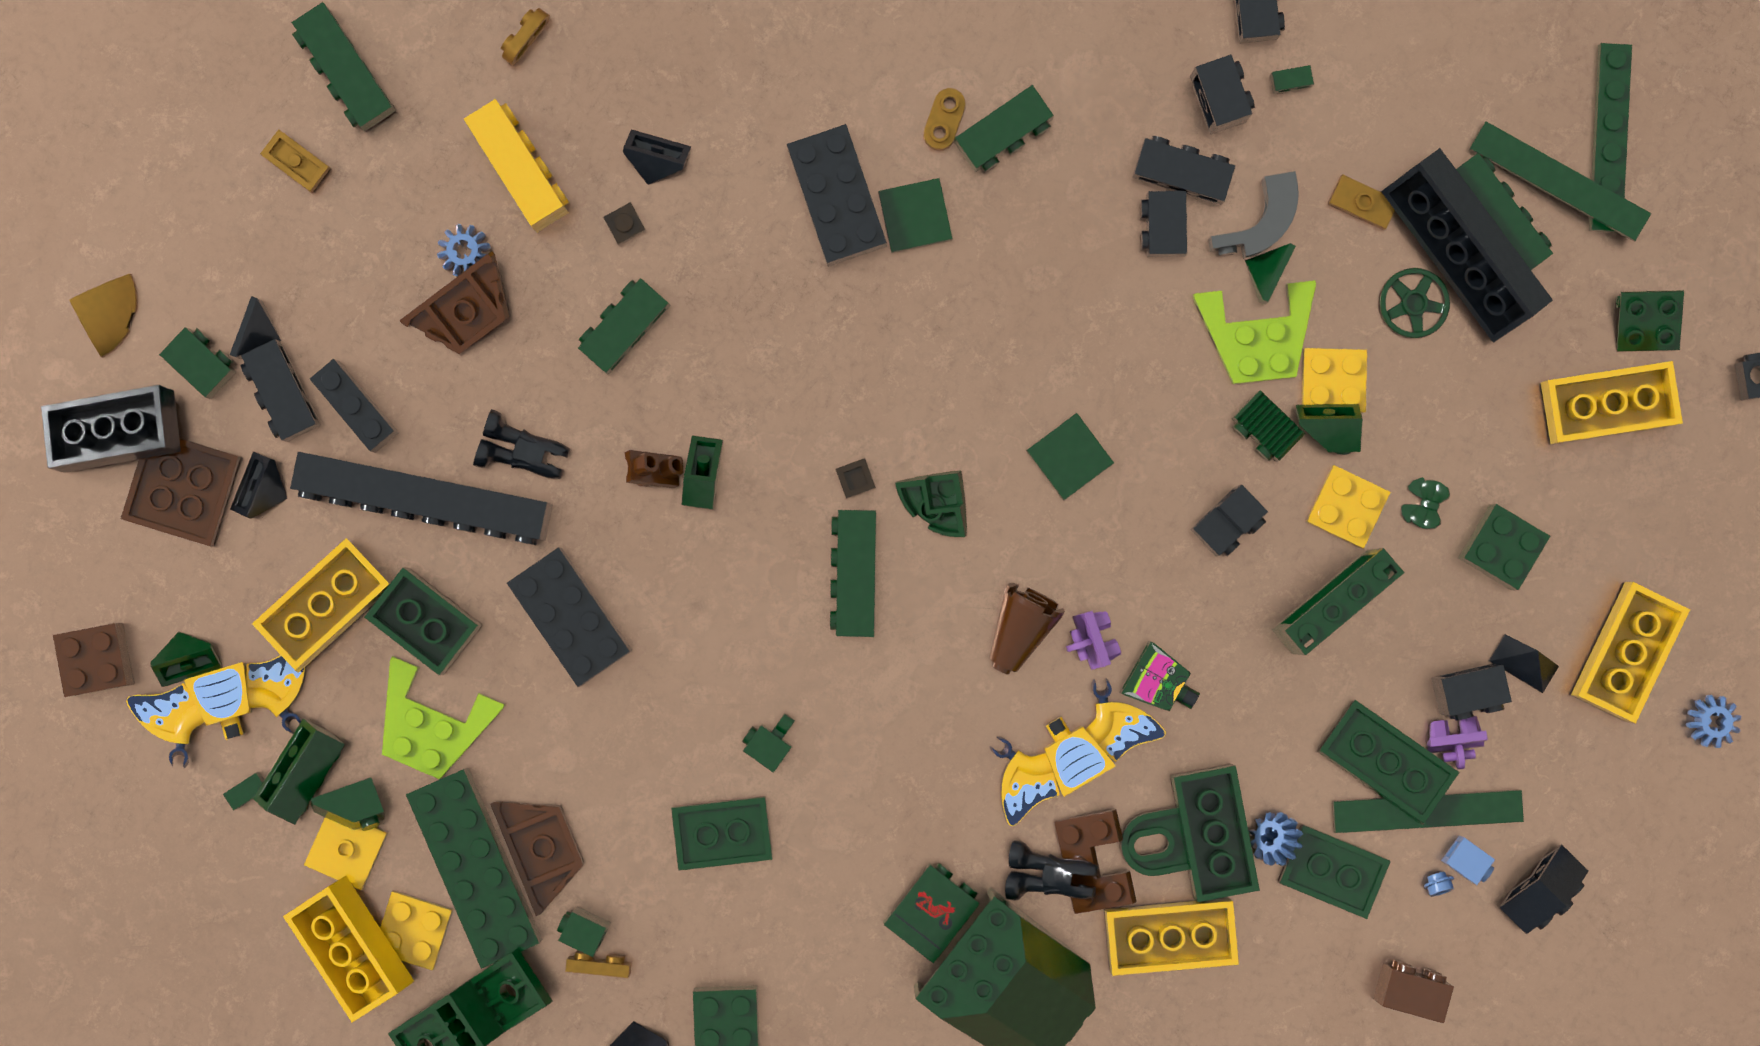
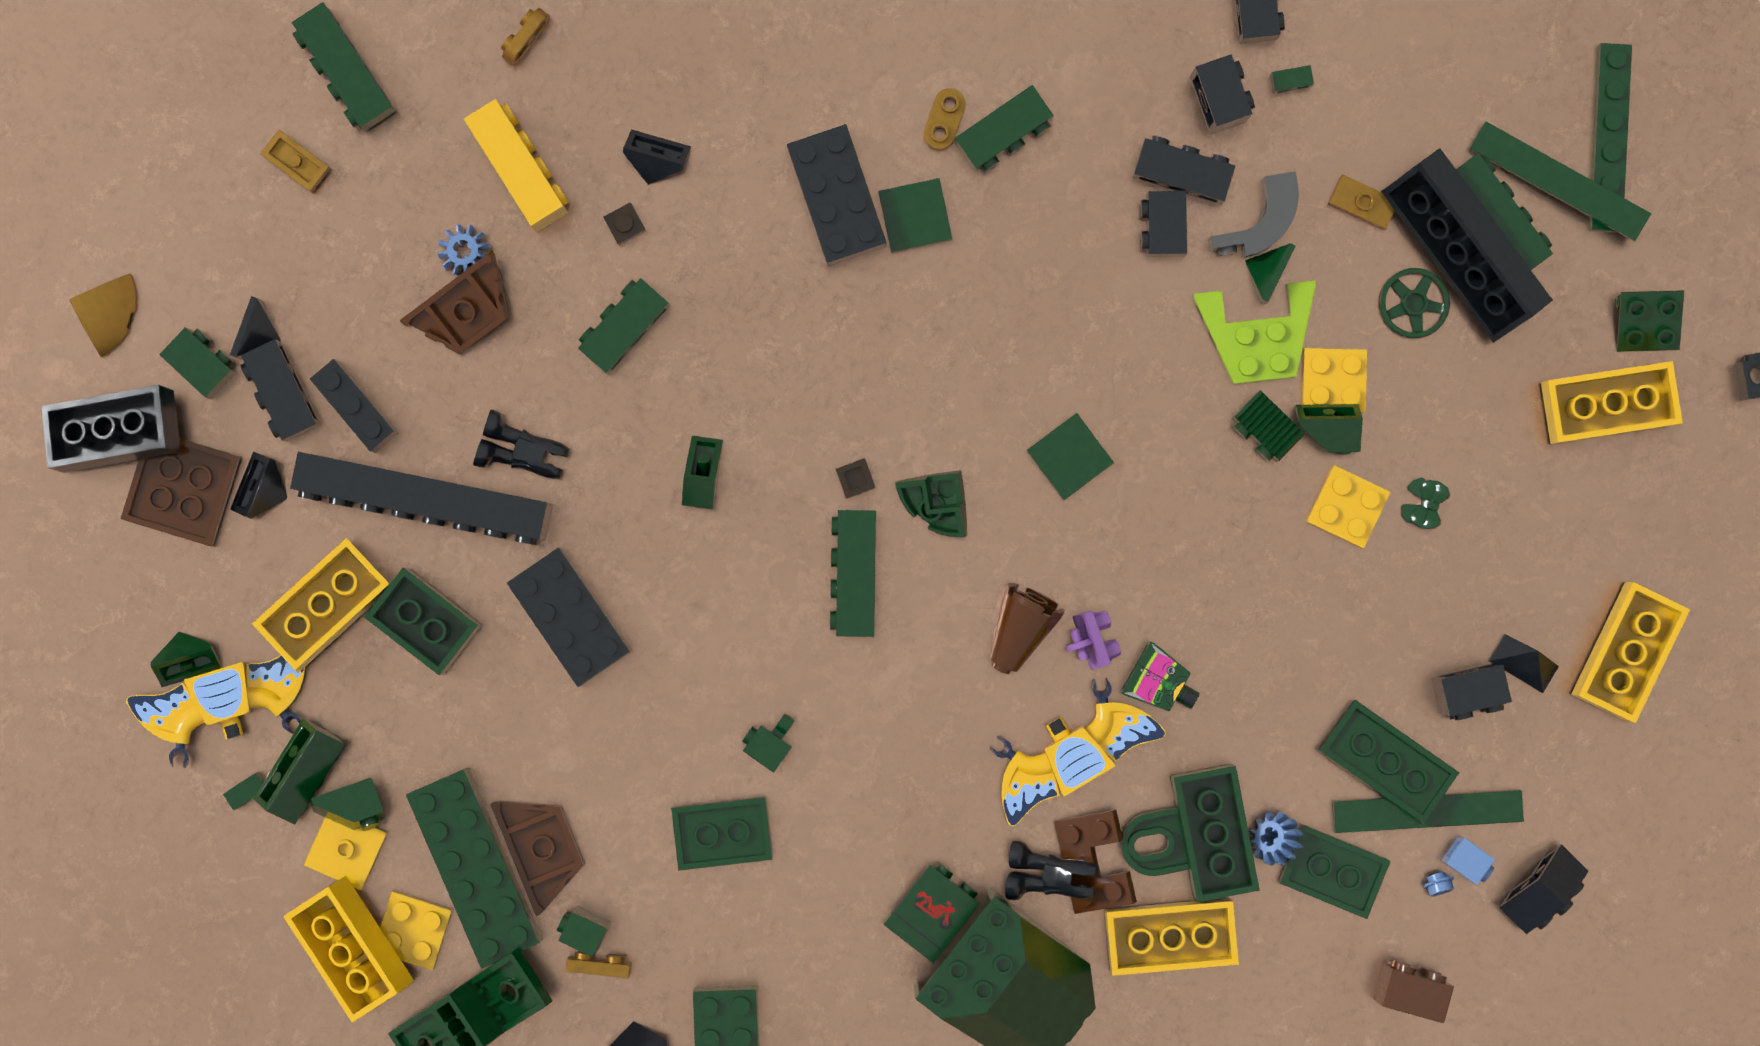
(93, 659): reddish brown brick -> none
(424, 735): lime wing -> none
(653, 469): reddish brown hips -> none
(1229, 519): black brick -> none
(1338, 601): dark green window -> none
(1470, 737): medium lavender hips -> none
(1504, 547): dark green brick -> none
(1702, 720): medium blue gear -> none

